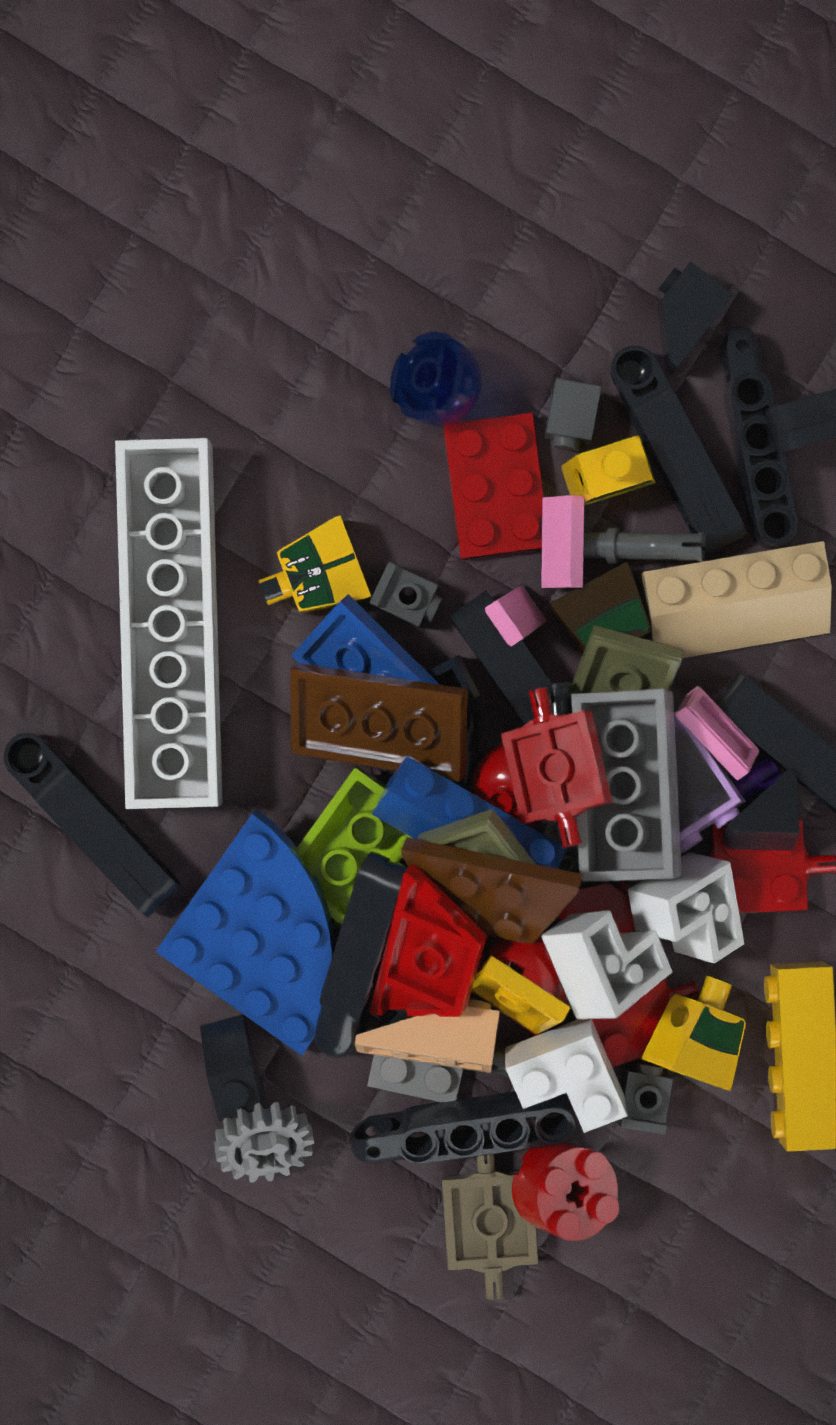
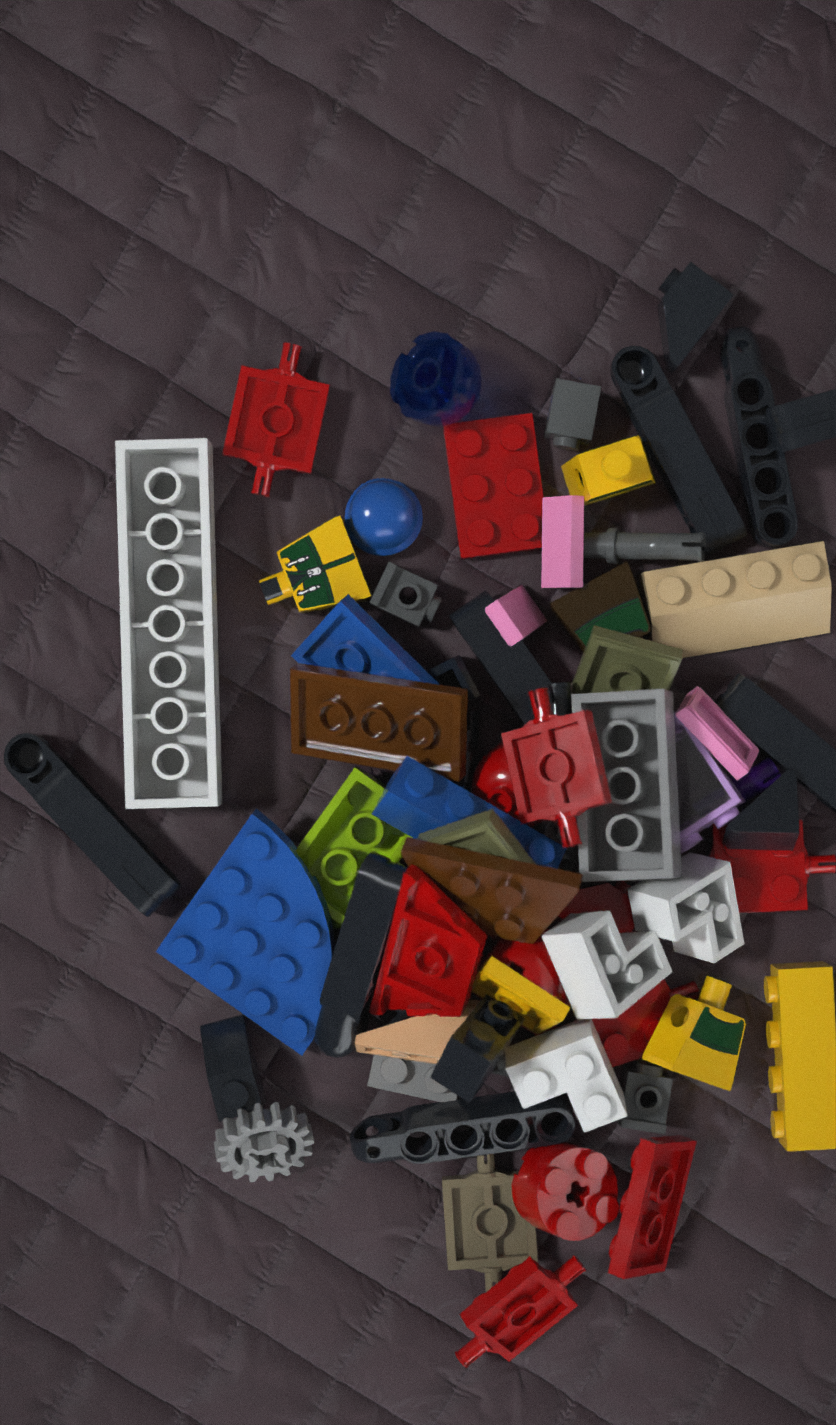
(276, 419): none -> red plate
(383, 517): none -> blue helmet
(477, 1047): none -> black slope
(518, 1309): none -> red plate
(651, 1206): none -> red plate

